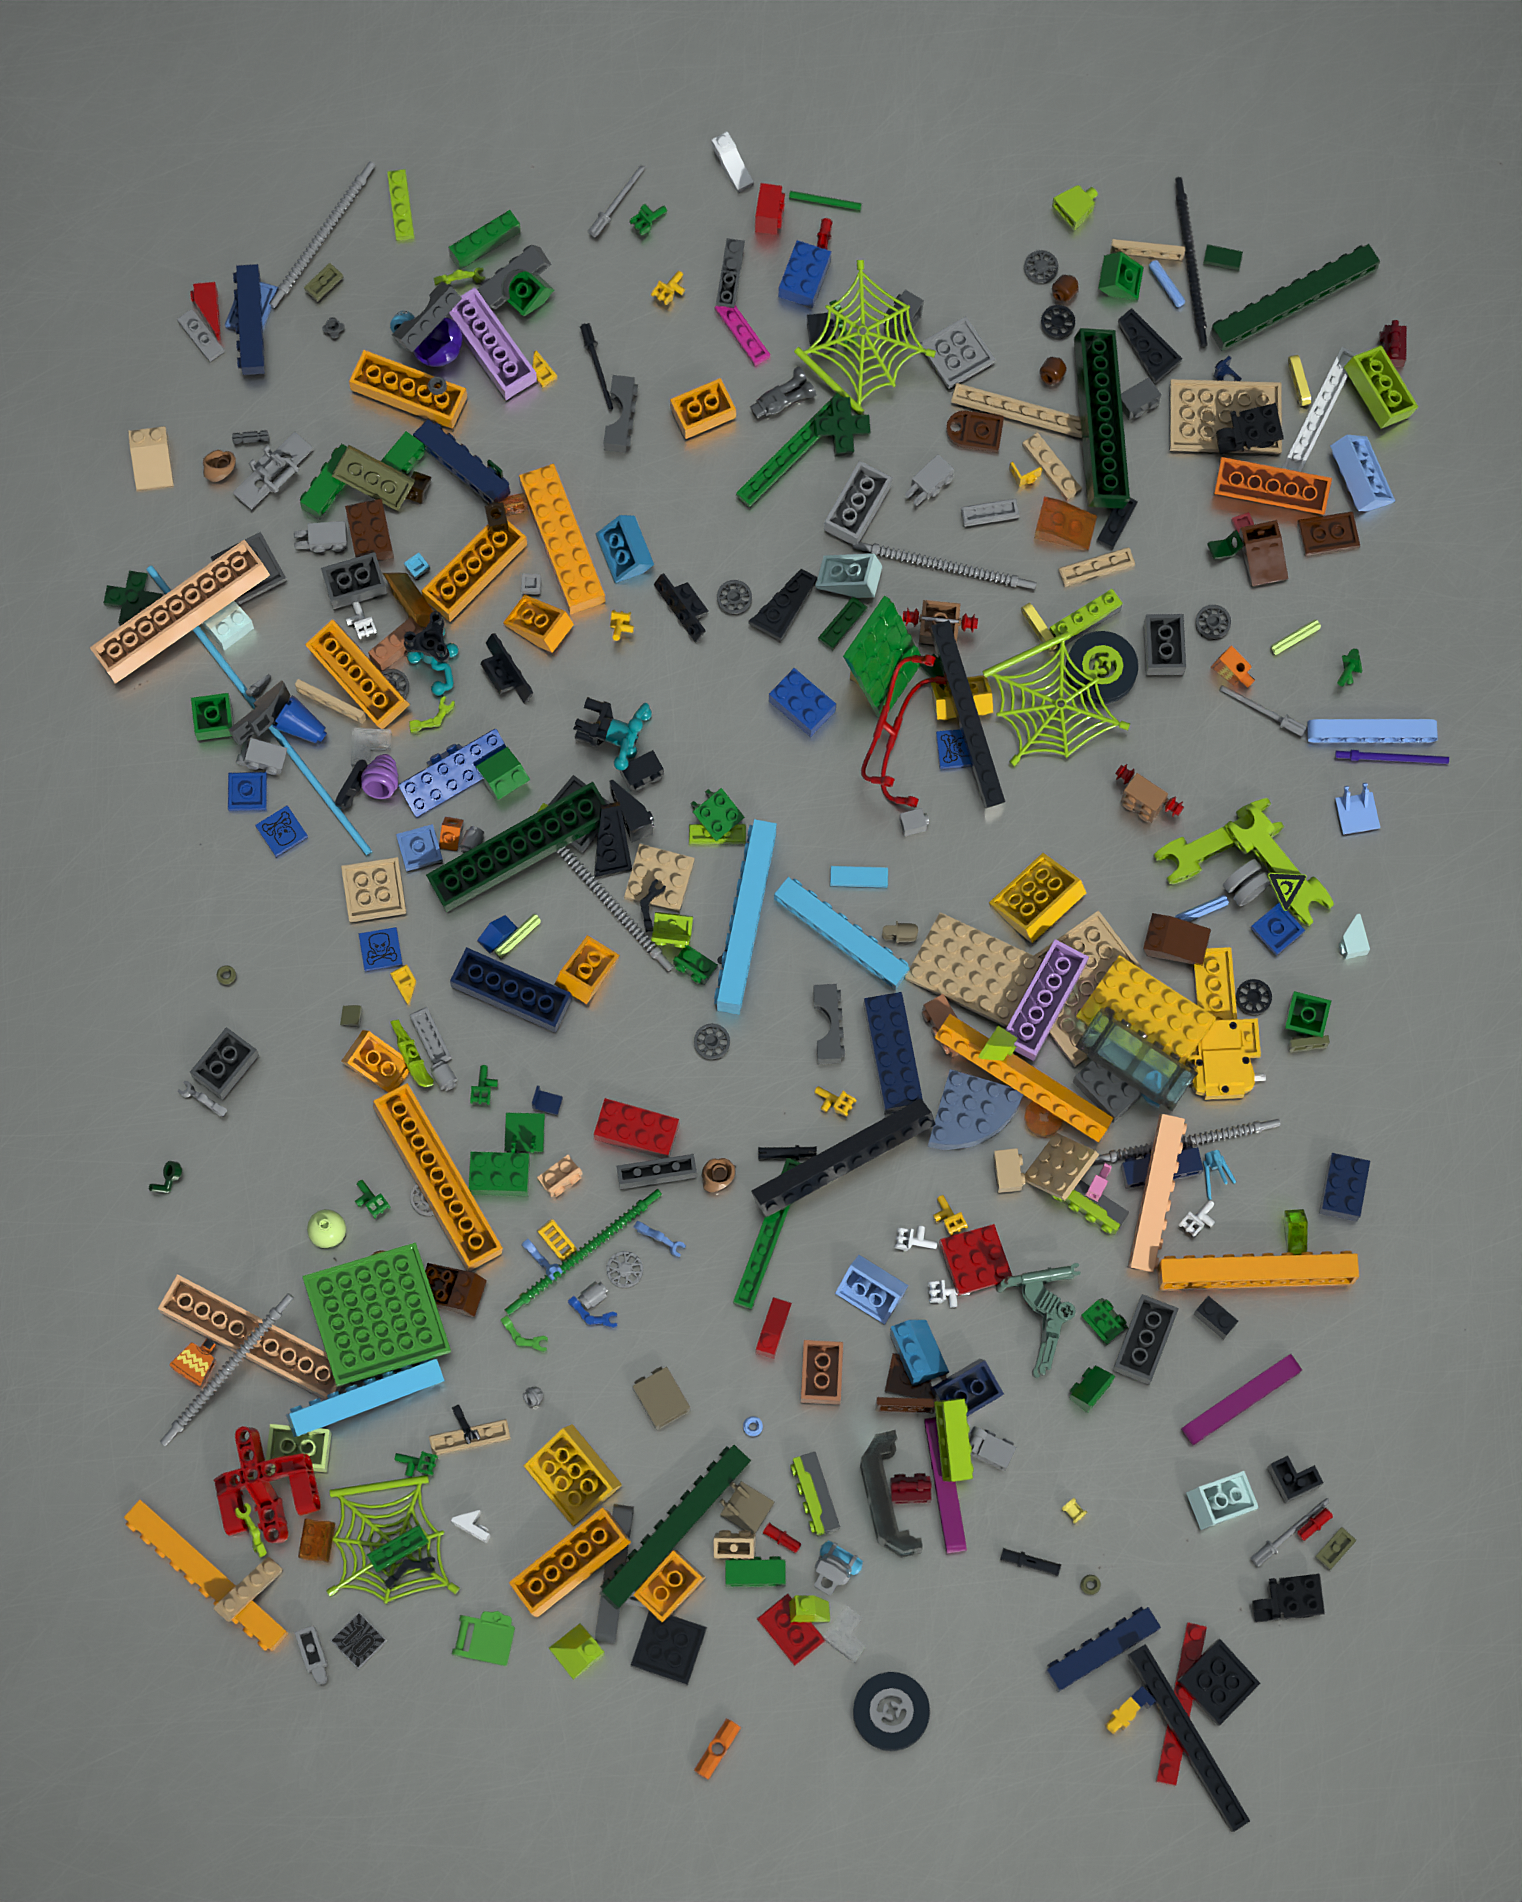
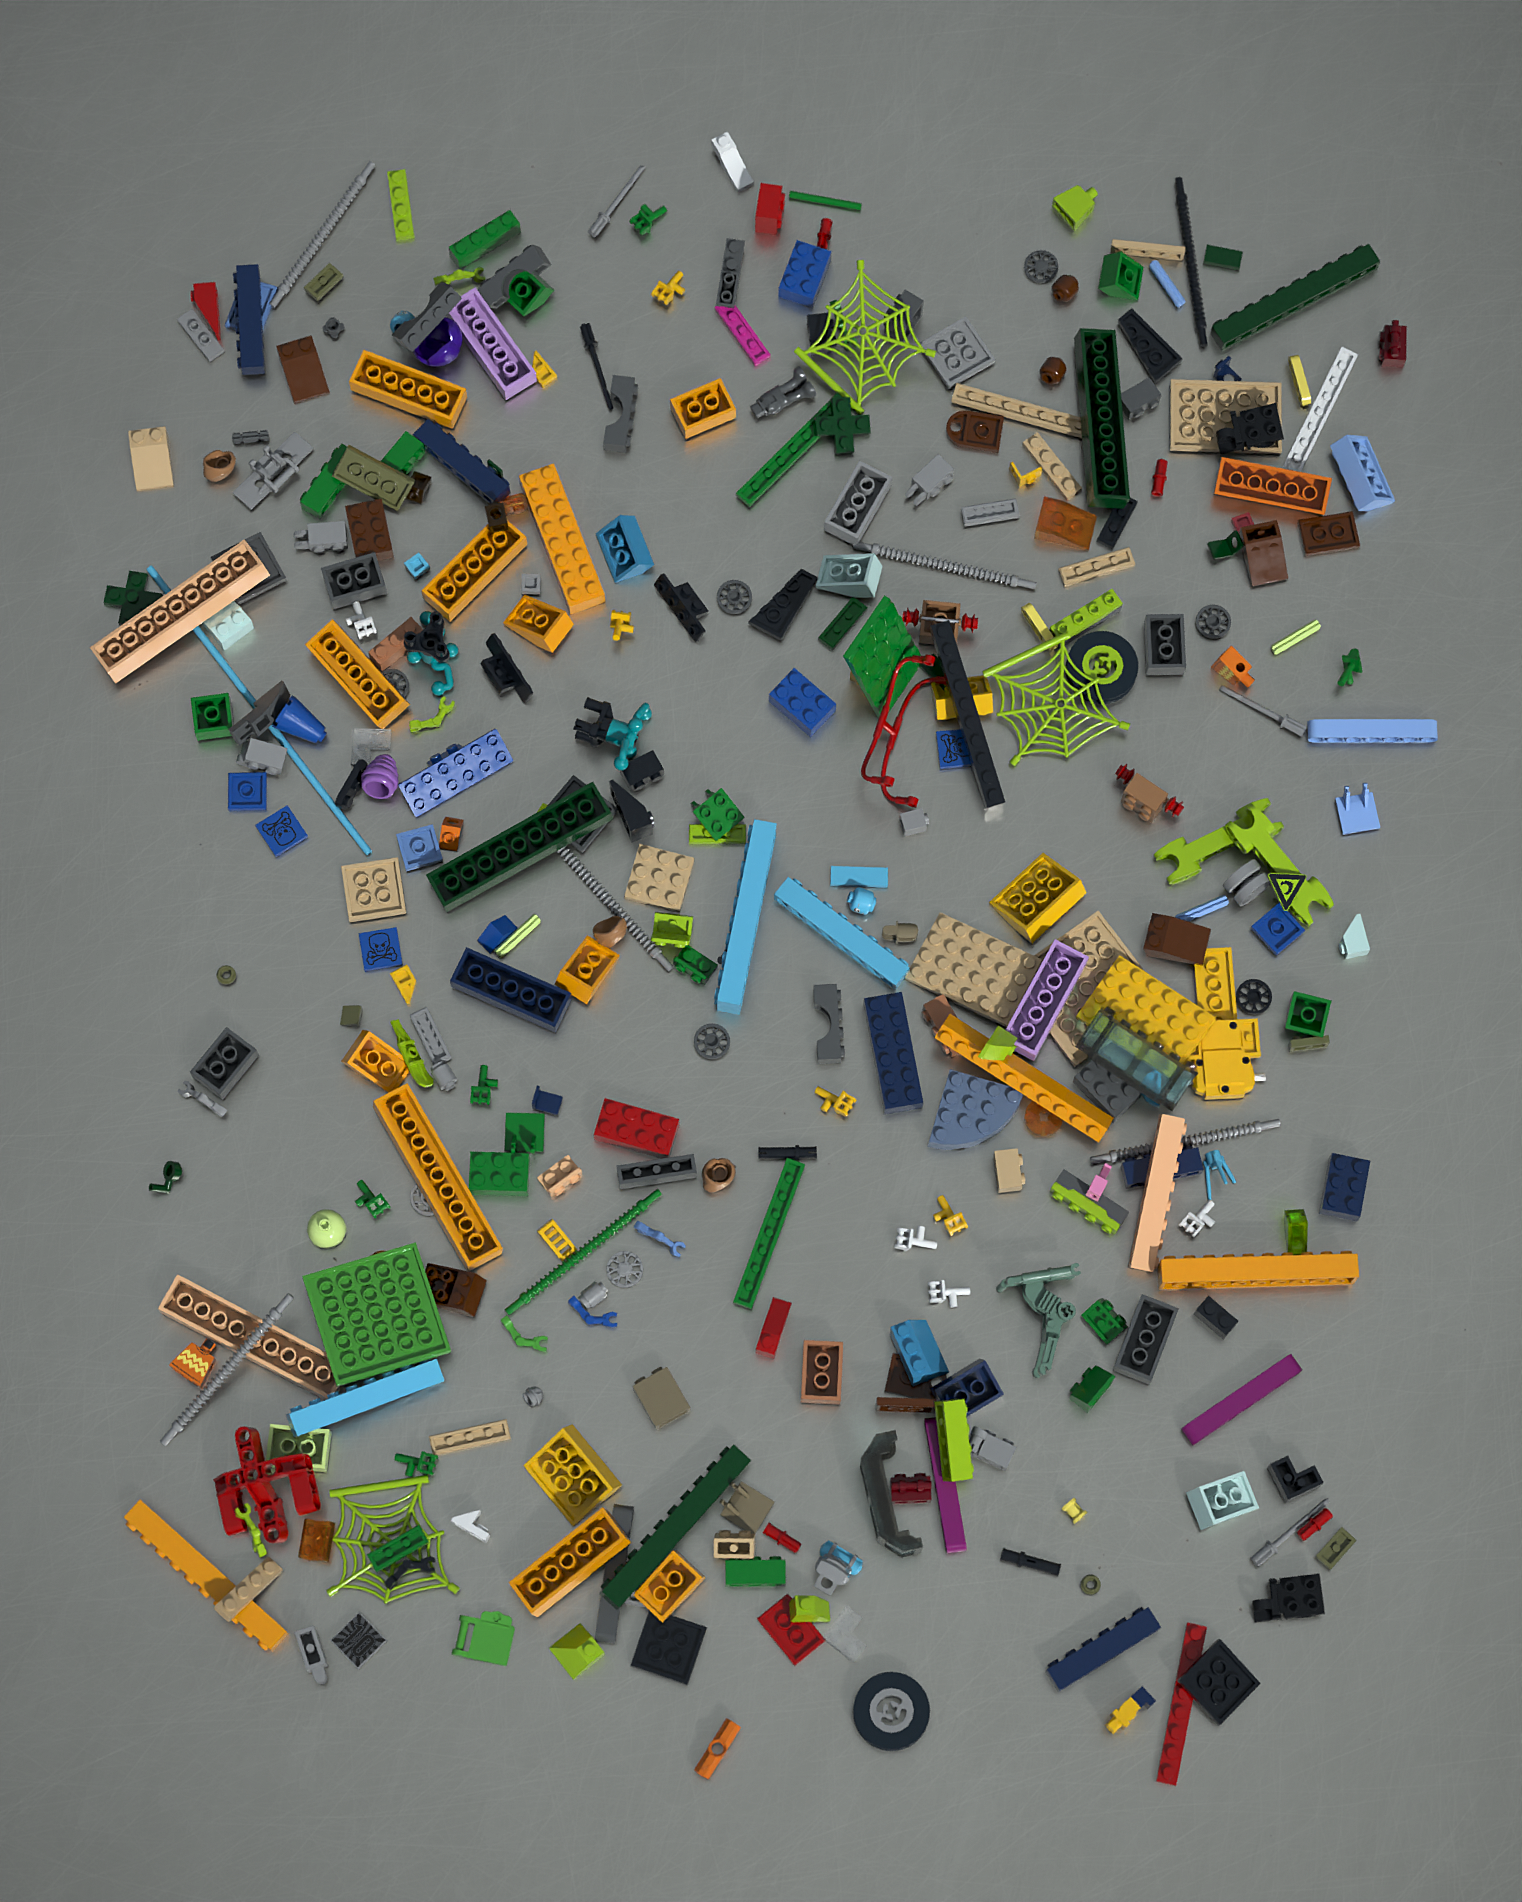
(257, 687): light grey bar -> none
(302, 369): none -> reddish brown slope
(330, 701): tan tile -> none
(409, 597): pearl gold piece -> none
(434, 381): dark grey plate -> none
(468, 1433): black piece -> none
(471, 839): light grey brick -> none
(502, 773): green slope -> none
(550, 1269): medium blue piece -> none
(610, 931): none -> medium nougat hair
(612, 844): black wing -> none
(644, 904): black piece -> none
(750, 1420): light blue plate -> none
(816, 1494): piece -> none
(843, 1157): black brick -> none
(861, 901): none -> medium azure head
(871, 1289): light blue slope -> none
(975, 1259): red plate -> none
(1058, 321): black wheel -> none
(1060, 1166): tan plate -> none
(1159, 477): none -> red axle
(1189, 1738): black plate -> none
(1355, 755): dark purple bar -> none
(1381, 387): lime brick -> none

